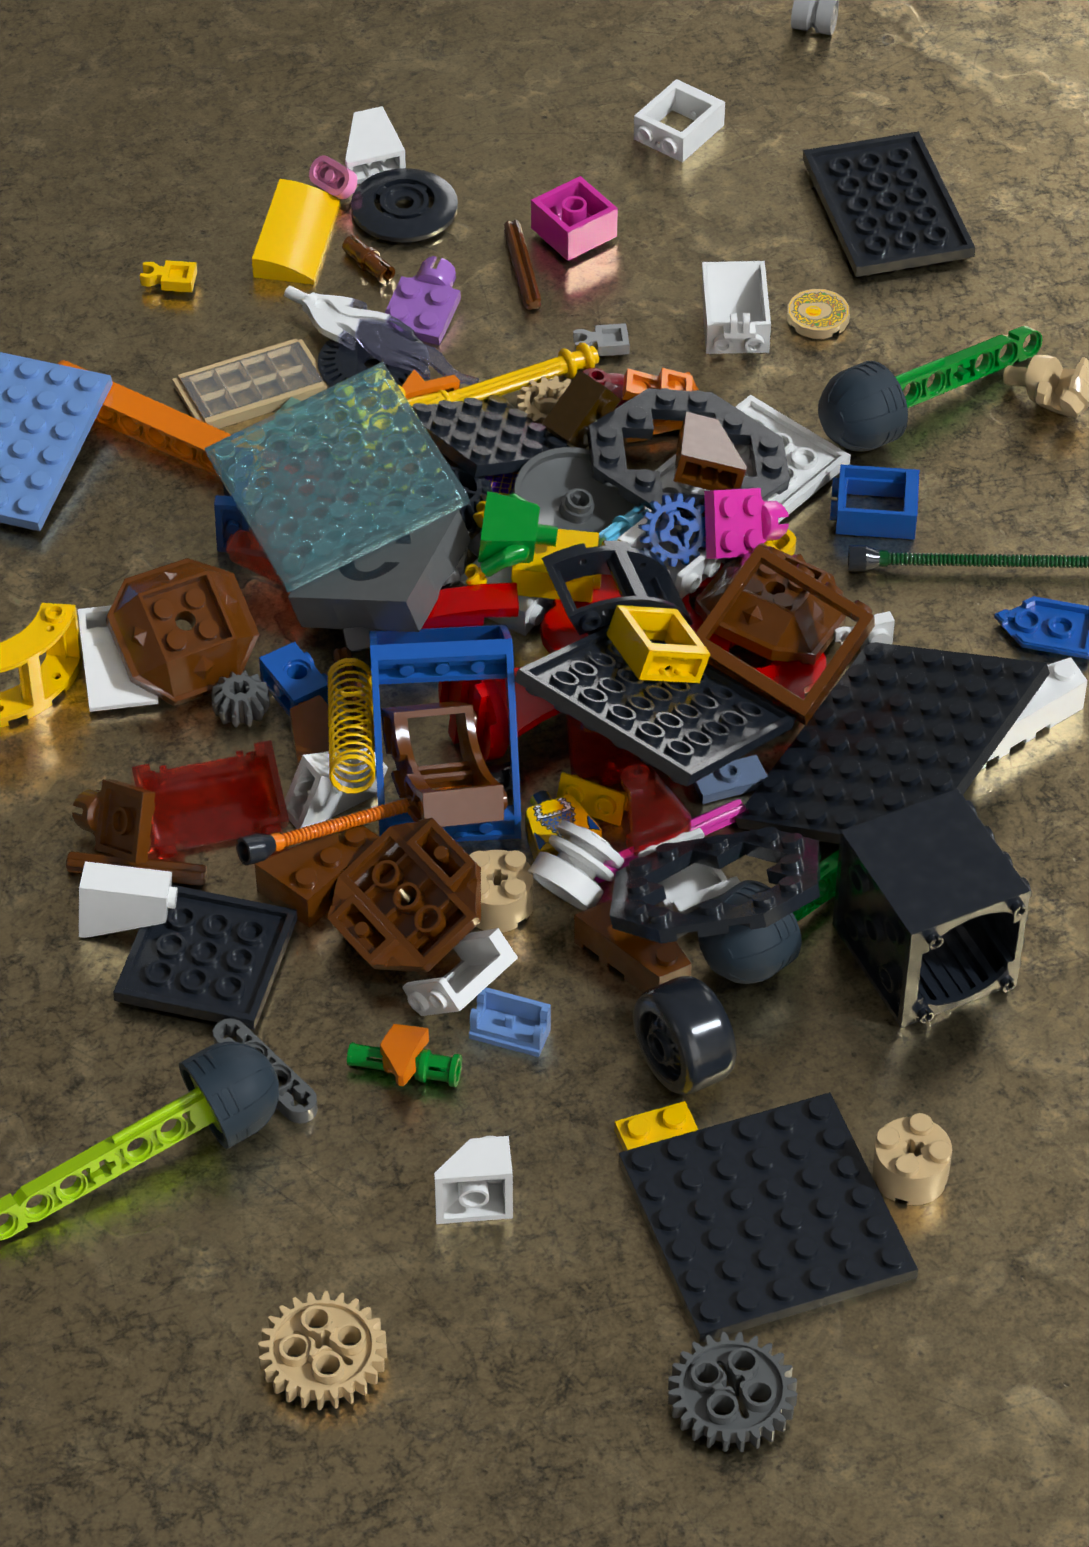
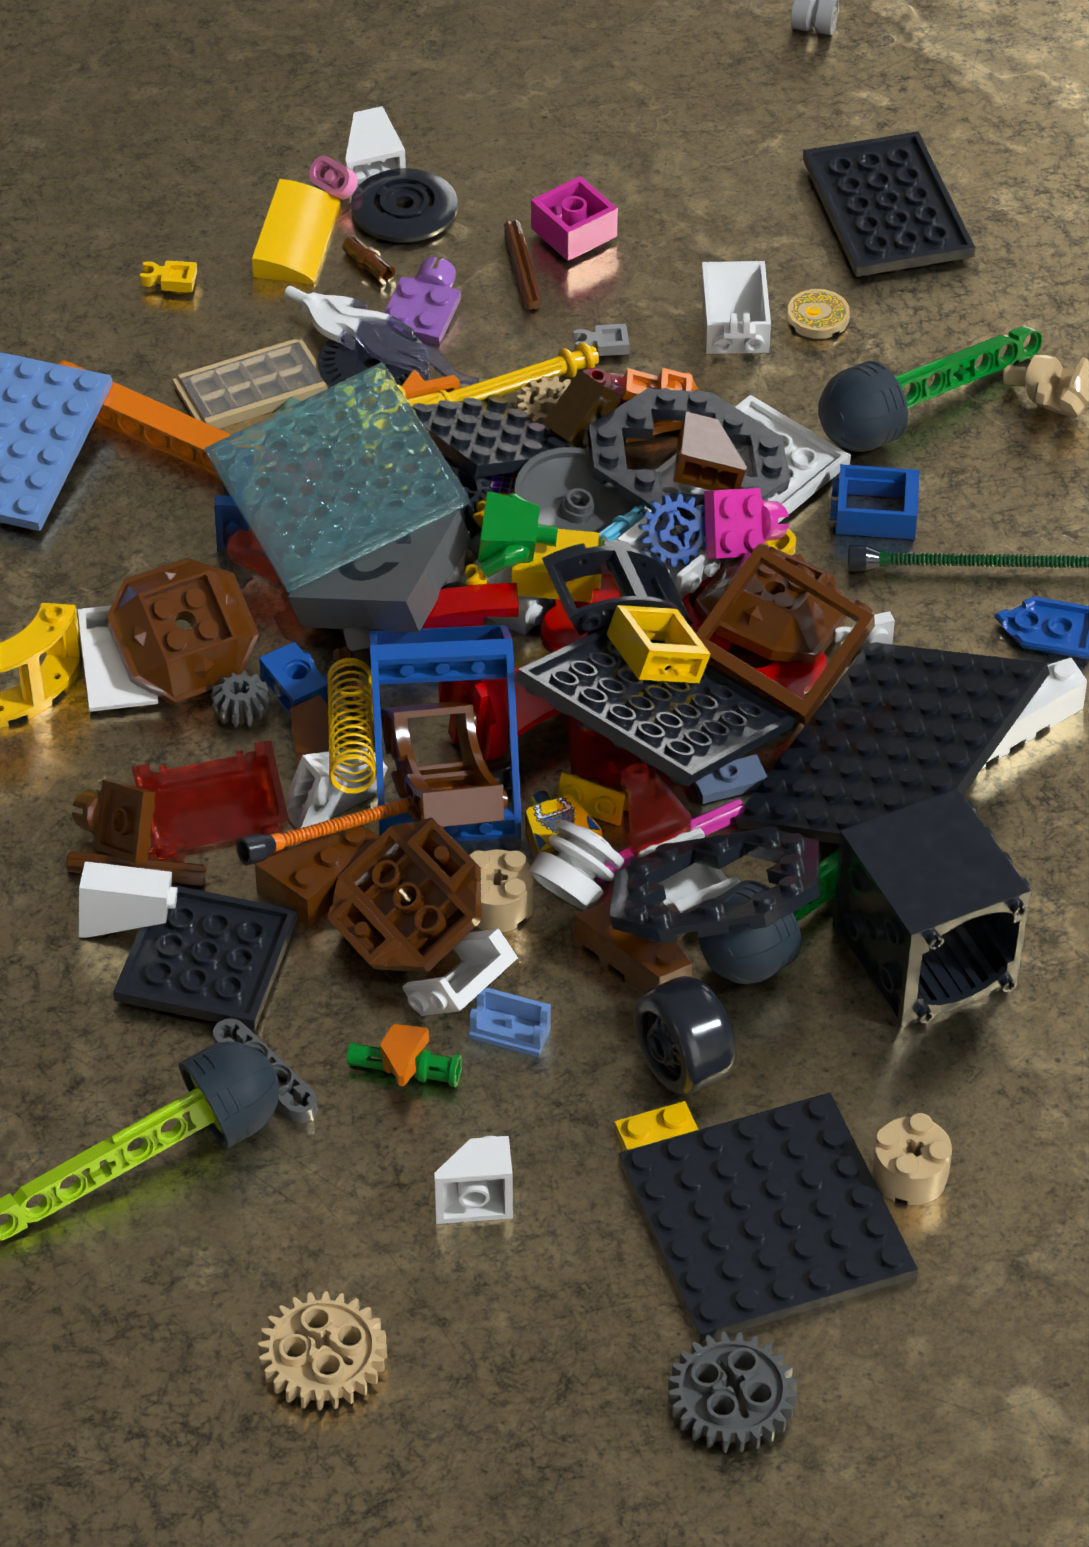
(688, 101): white window -> none

